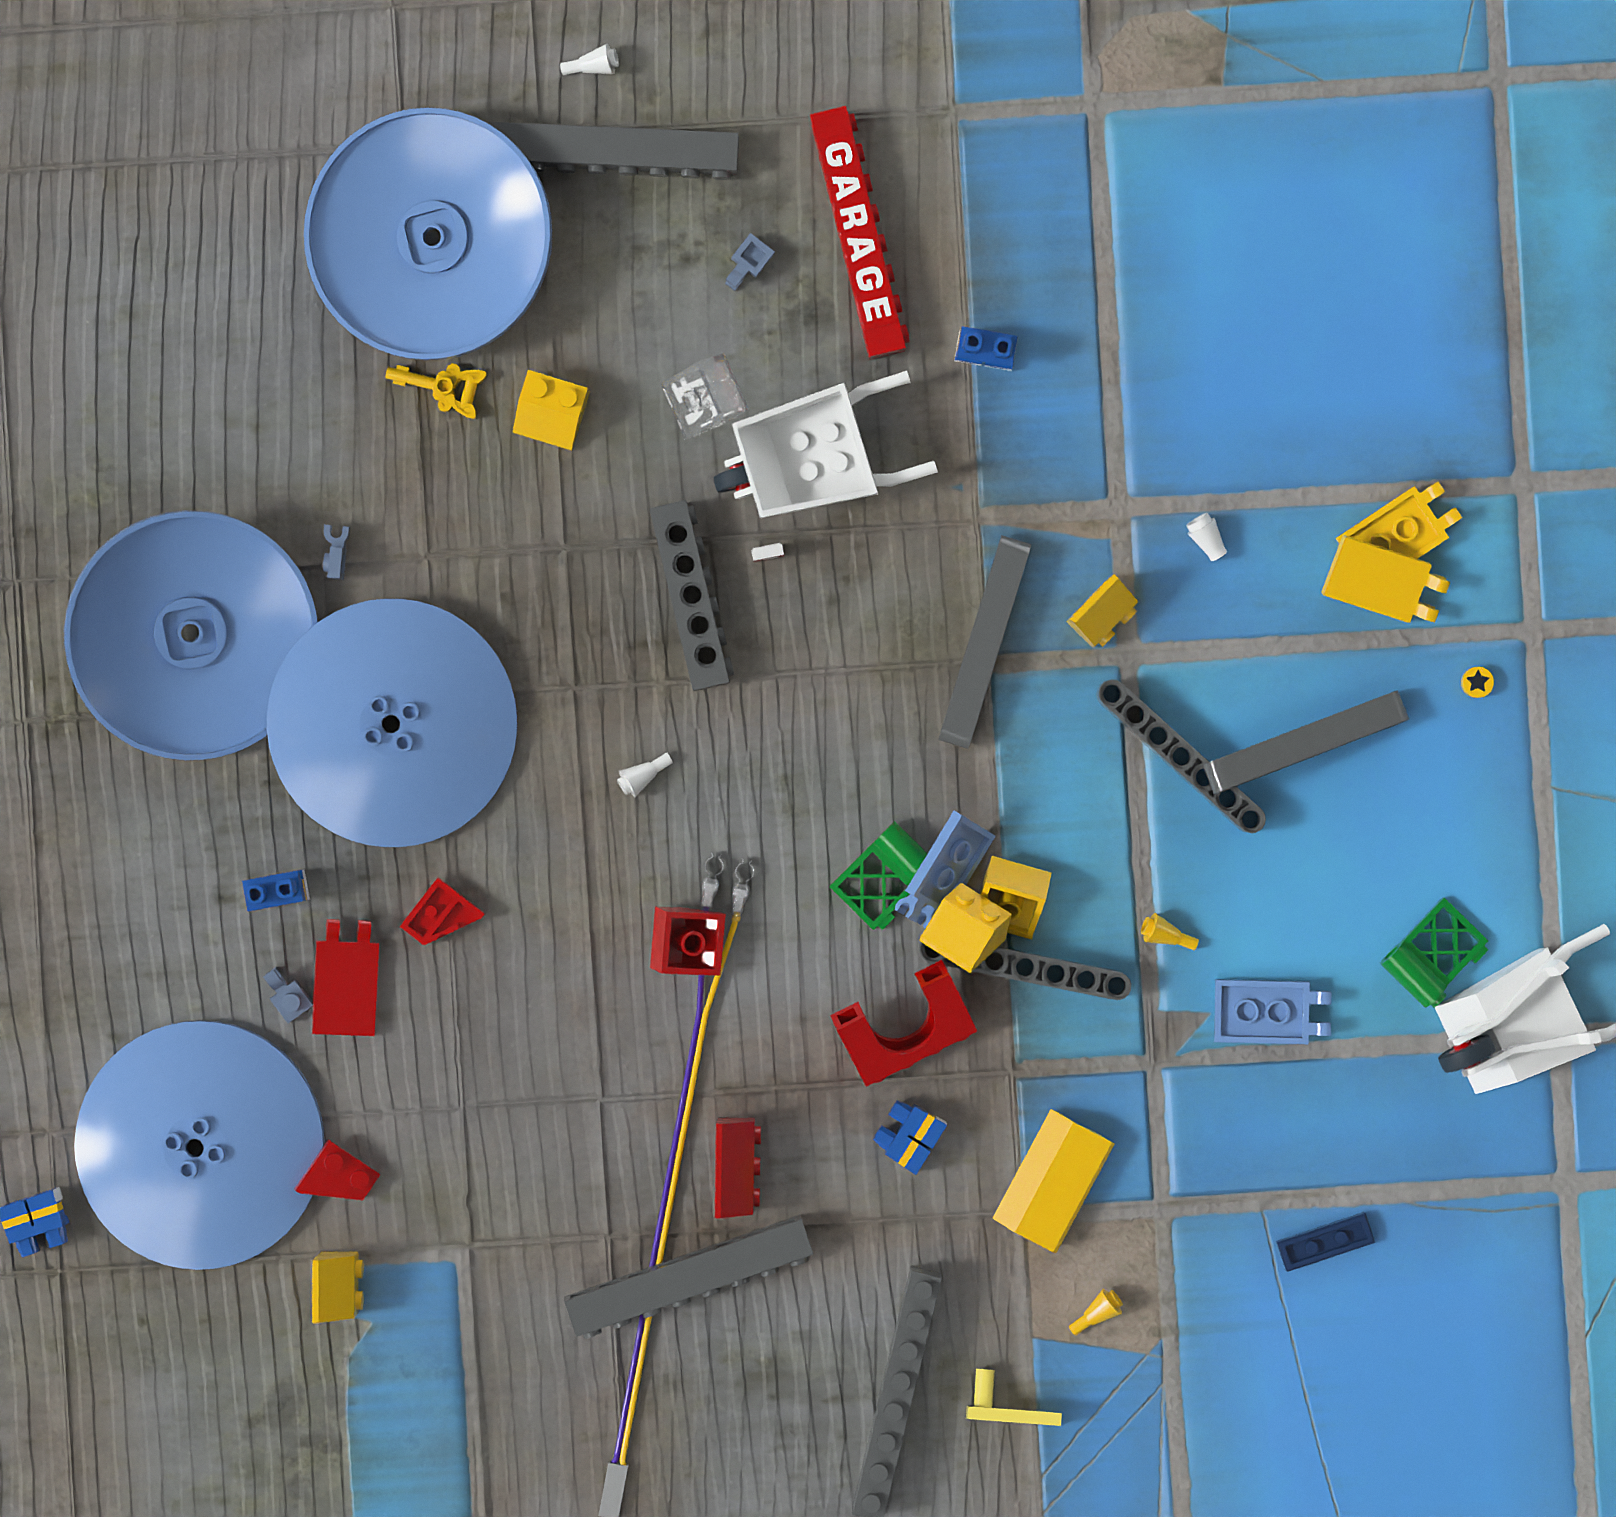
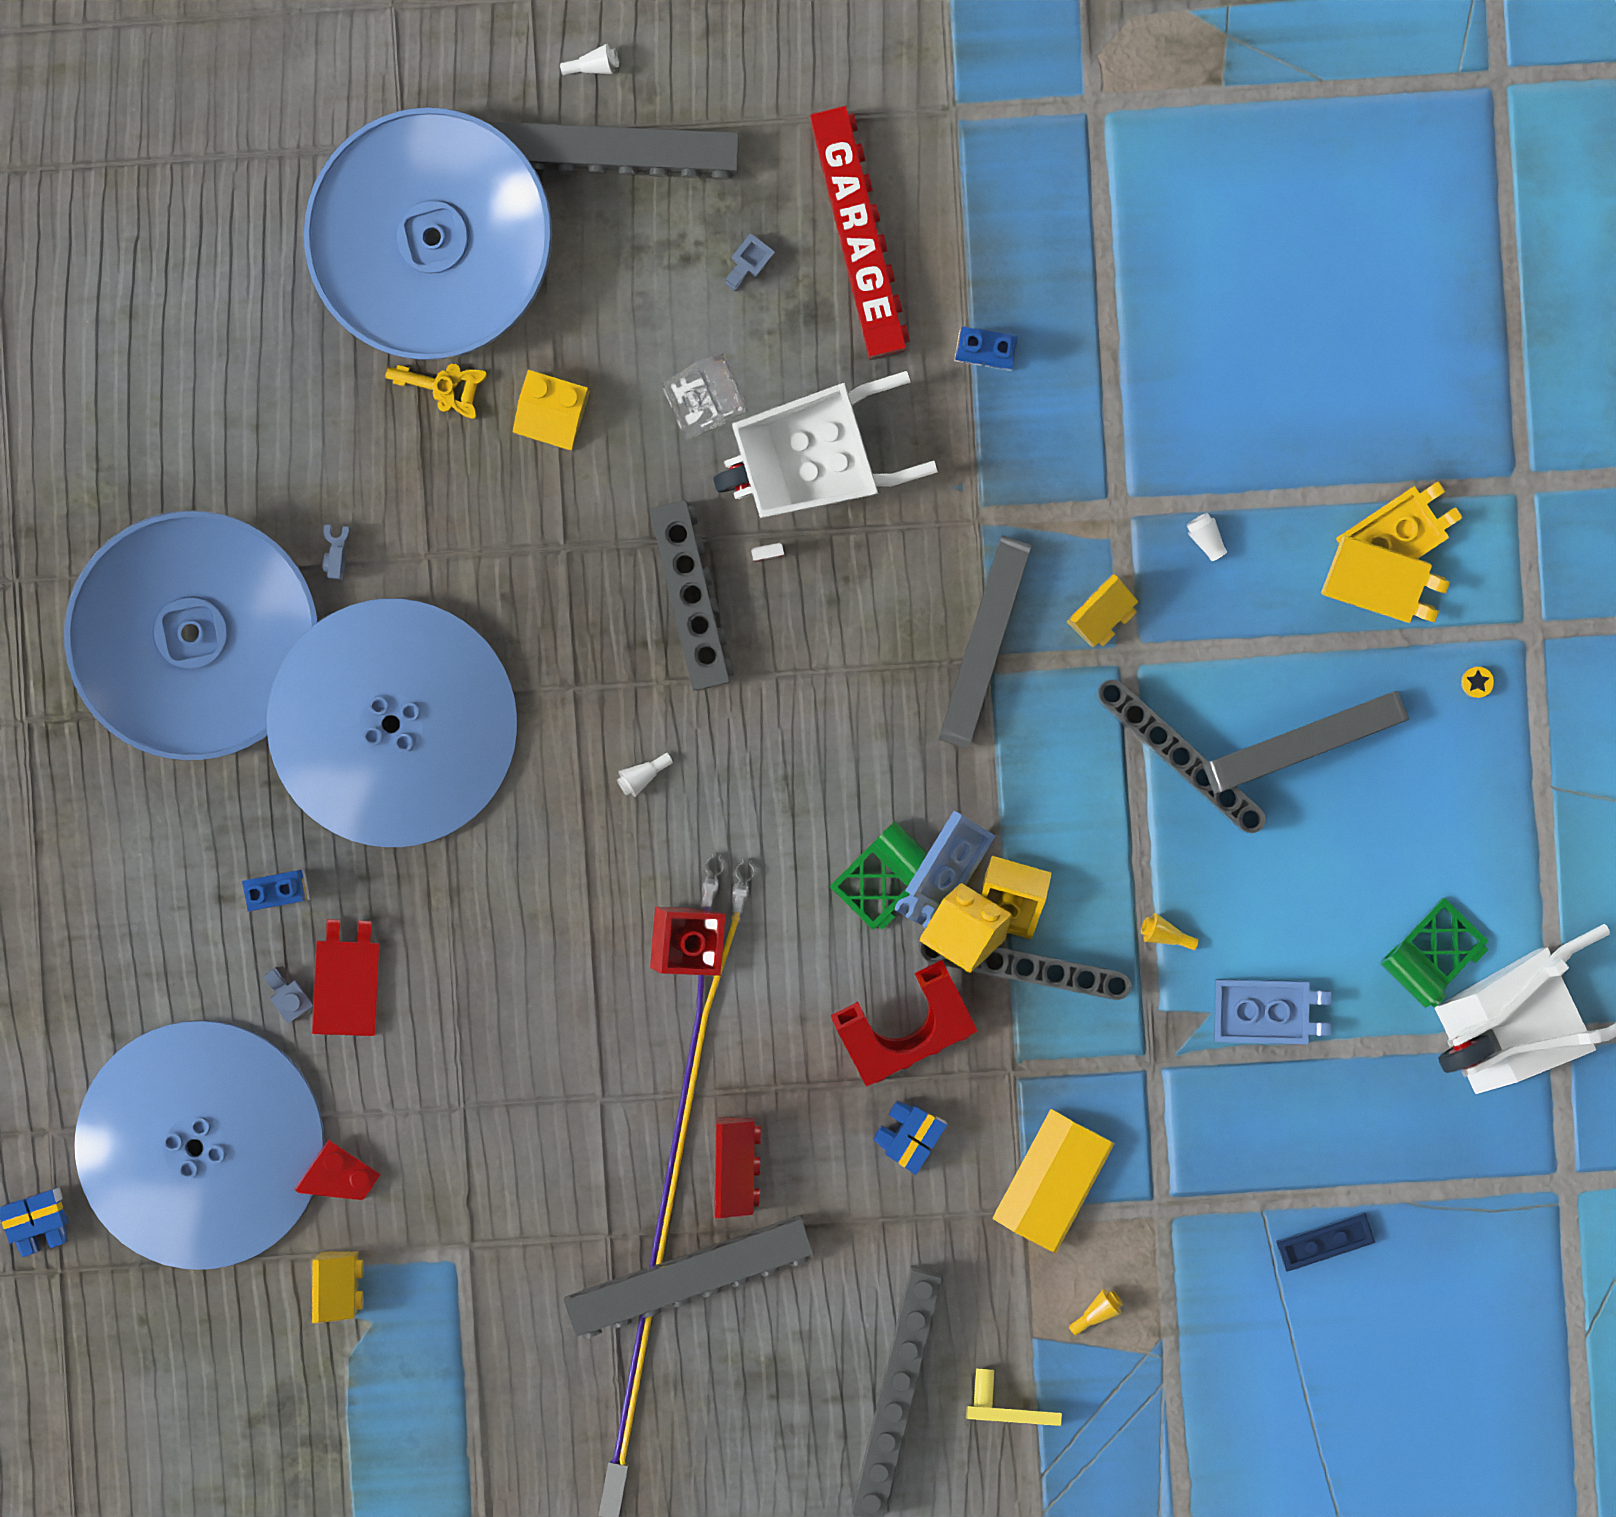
(440, 913): red wing -> none

